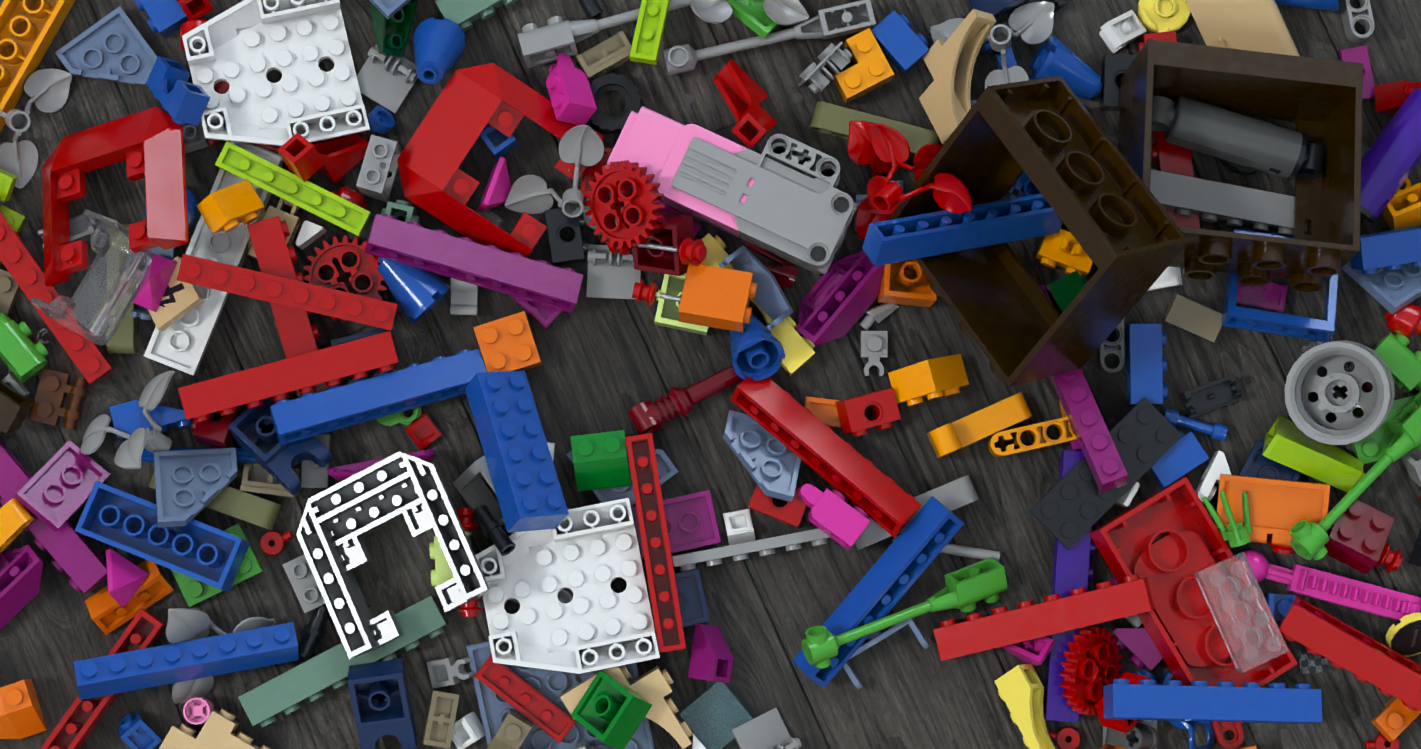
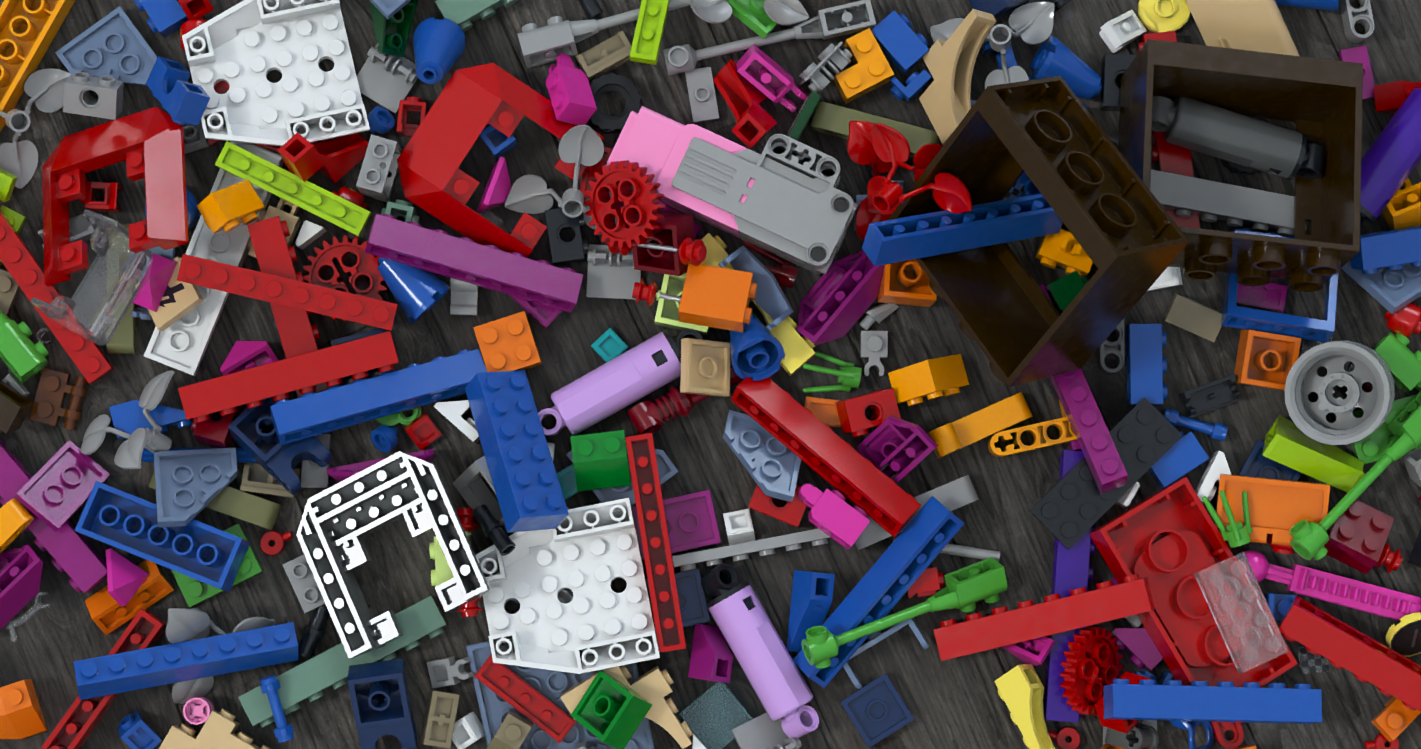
(27, 615): none -> clear piece
(80, 102): none -> light grey brick
(110, 199): none -> red window
(247, 355): none -> dark pink slope
(270, 686): none -> blue bar
(384, 438): none -> blue tile
(412, 104): none -> red window
(454, 412): none -> white slope
(567, 481): none -> teal tile
(609, 345): none -> teal tile
(617, 383): none -> lavender piece
(702, 95): none -> light grey plate
(705, 367): none -> tan tile
(760, 651): none -> lavender piece
(769, 77): none -> dark pink hinge
(803, 115): none -> dark green tile
(809, 604): none -> blue slope
(847, 375): none -> bright green plant
(876, 710): none -> dark blue plate
(896, 447): none -> magenta wedge
(914, 83): none -> blue bracket
(927, 583): none -> red window
(1265, 359): none -> orange brick

